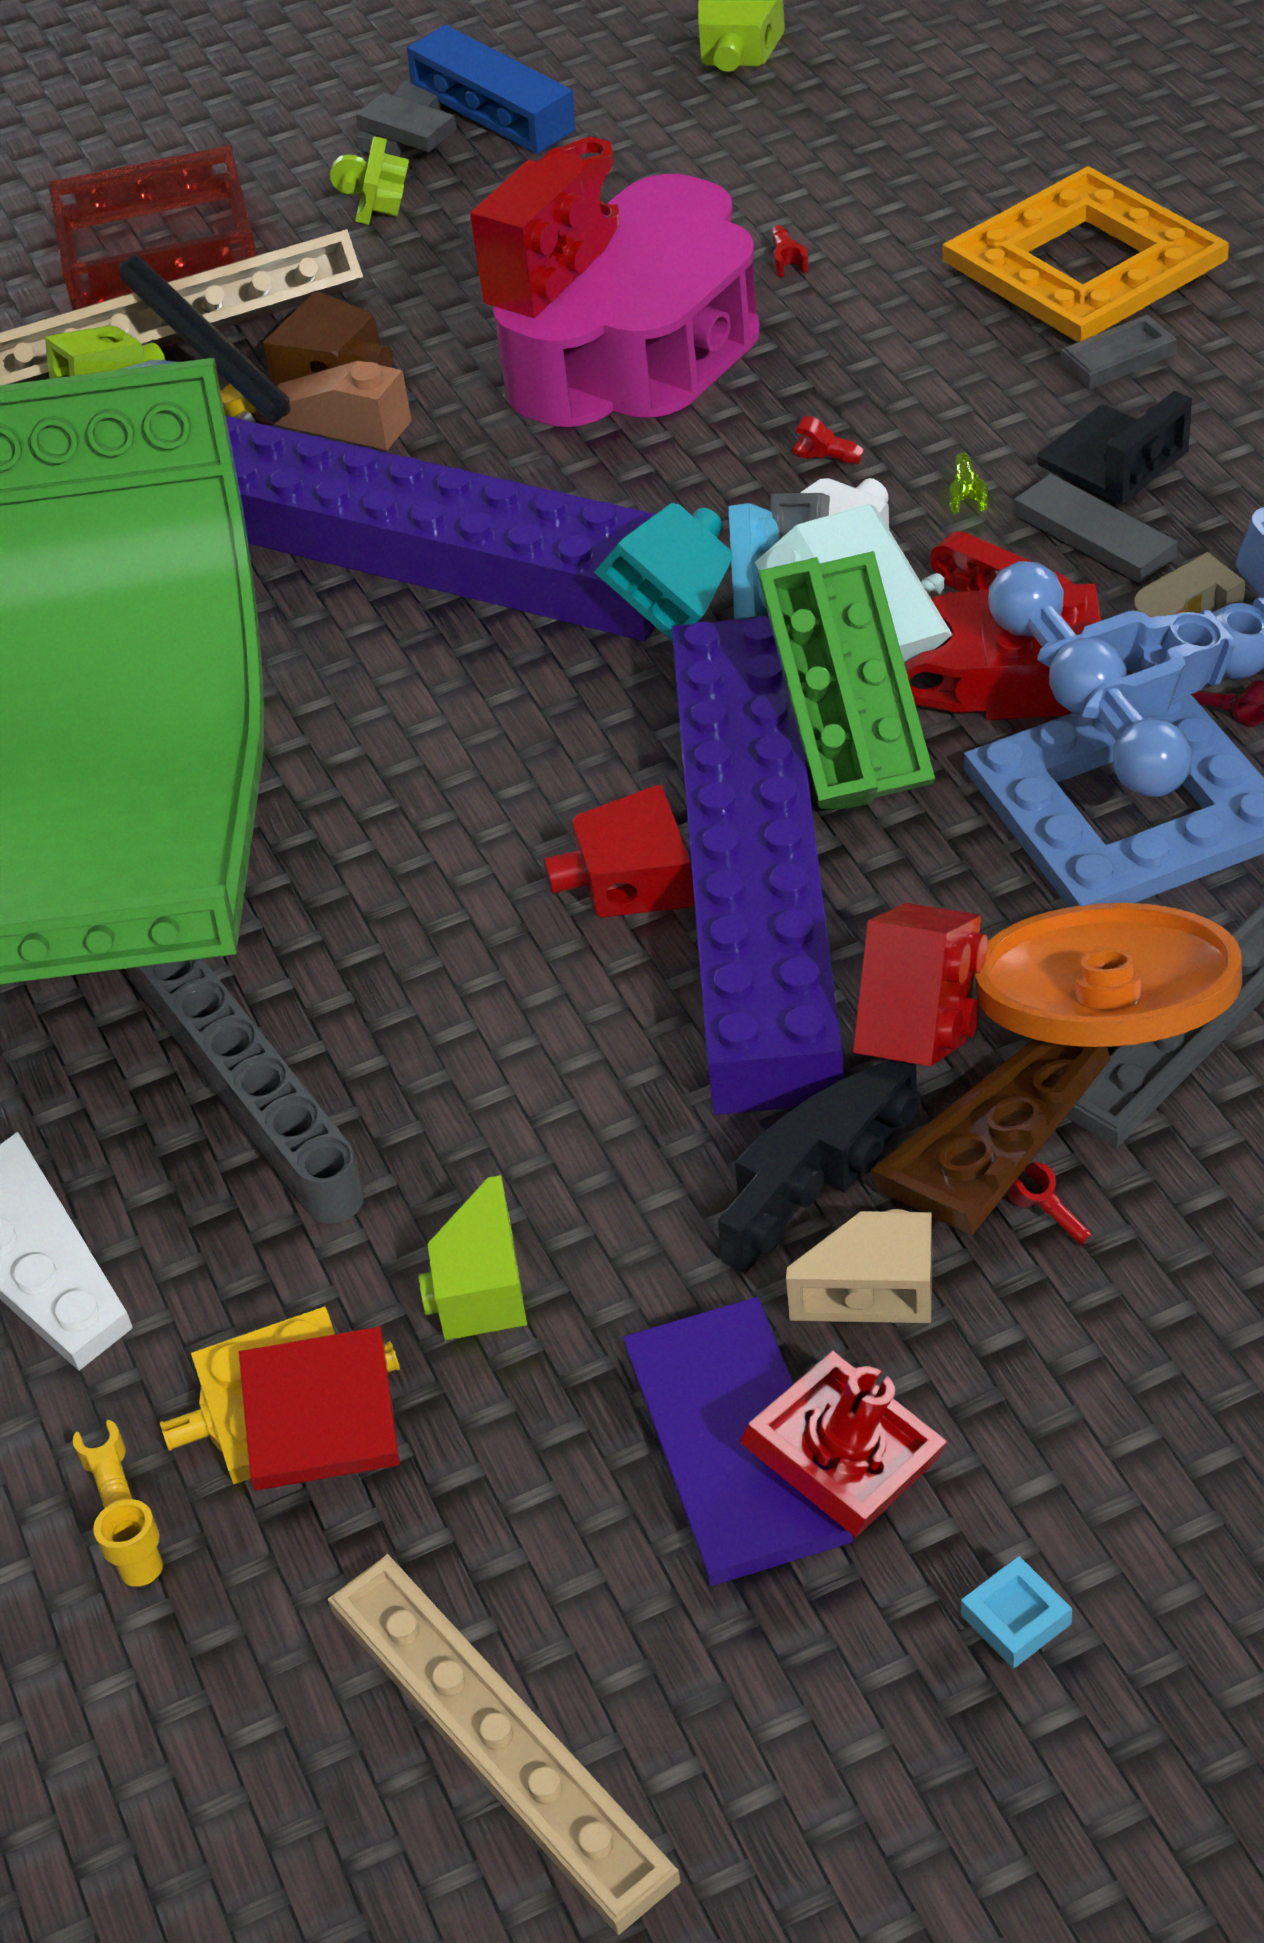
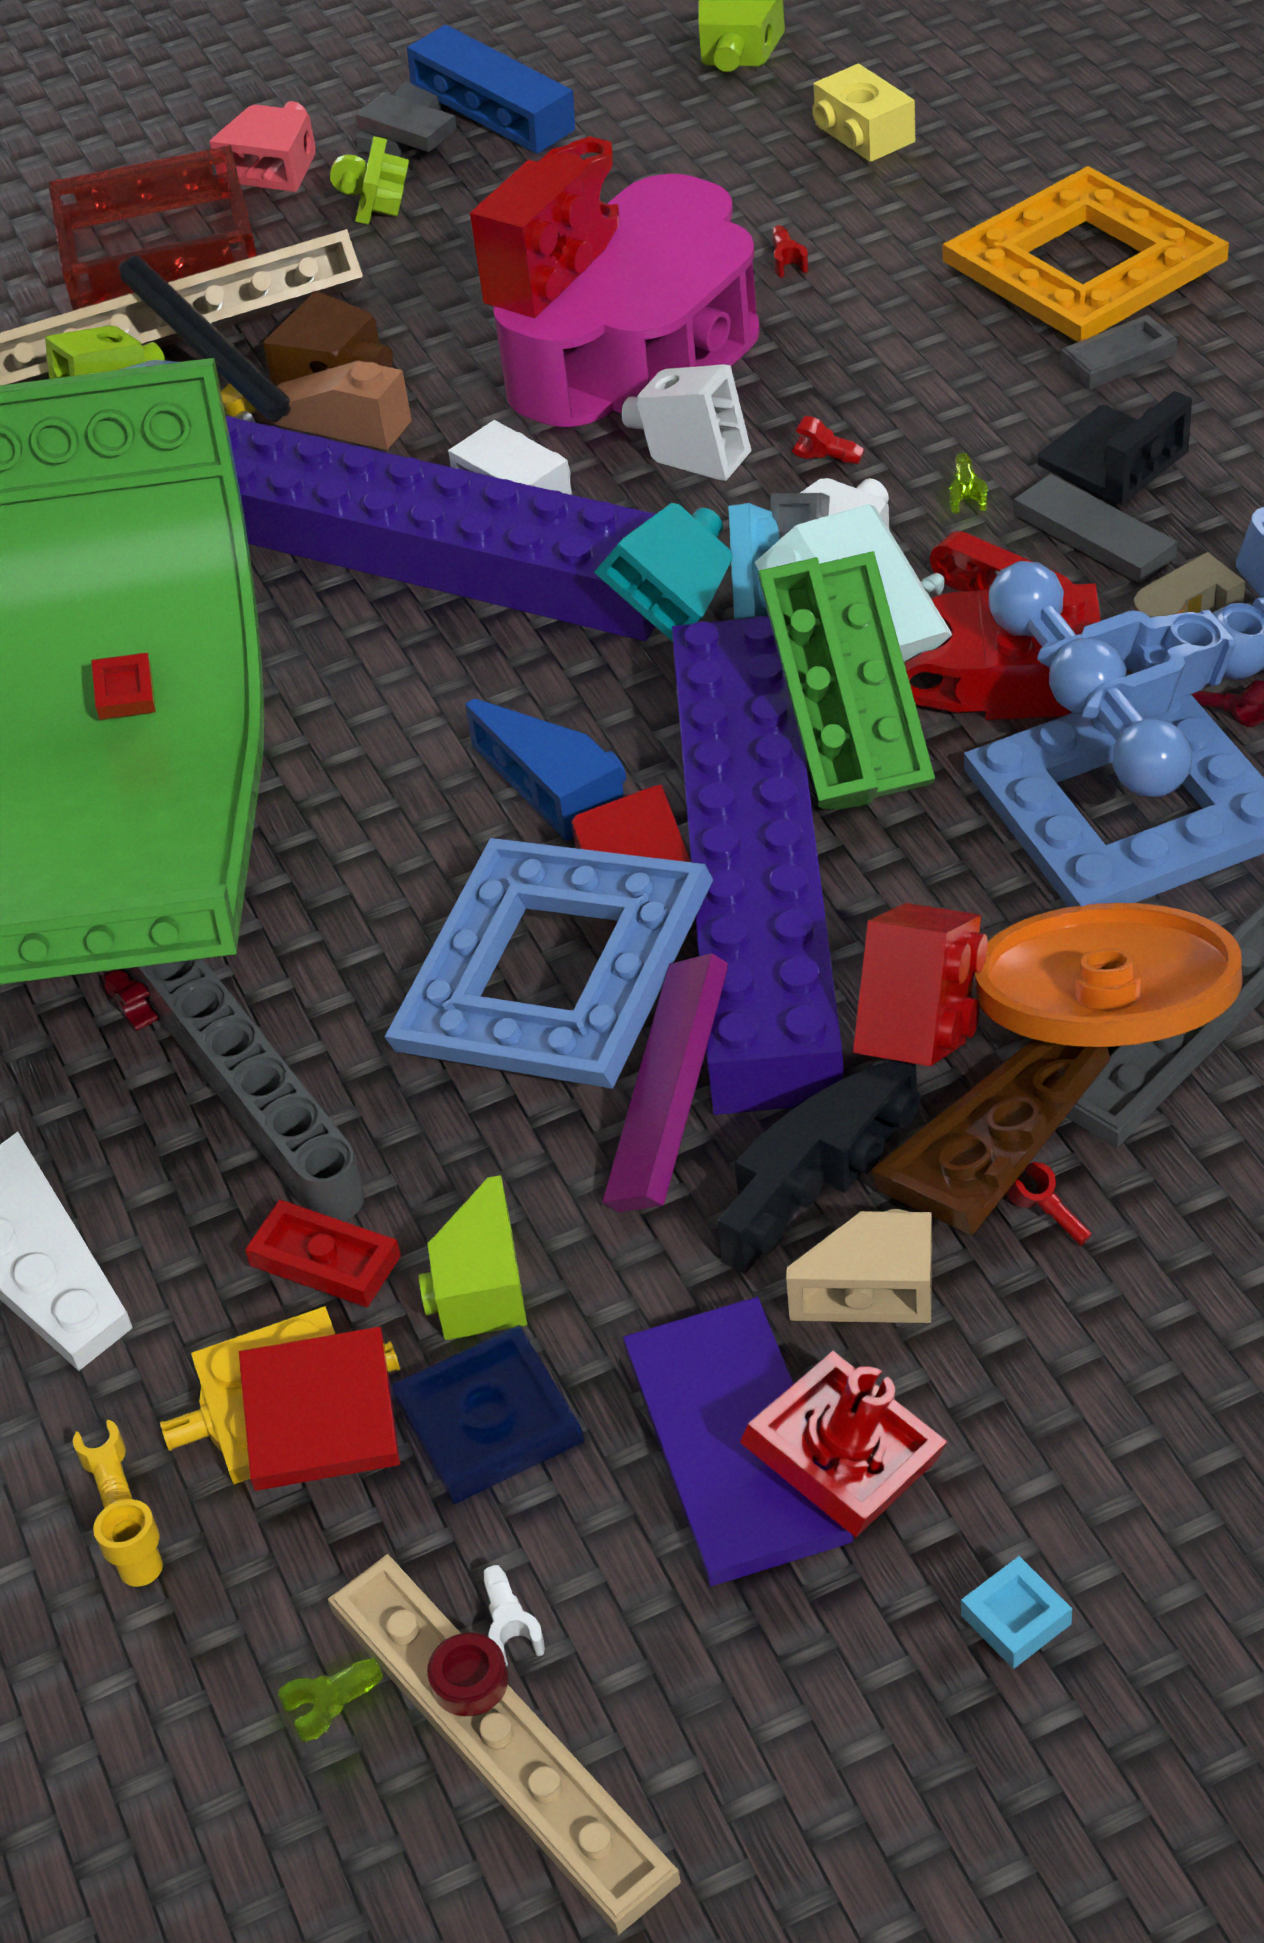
(123, 686): none -> red plate
(130, 999): none -> dark red piece
(269, 146): none -> coral torso
(323, 1253): none -> red plate
(328, 1695): none -> clear neon green piece
(467, 1674): none -> dark red tile
(487, 1414): none -> clear blue tile
(508, 1614): none -> white piece
(511, 456): none -> white brick
(546, 763): none -> blue slope
(589, 1046): none -> medium blue plate
(665, 1084): none -> magenta tile
(692, 420): none -> white torso
(864, 112): none -> light yellow brick

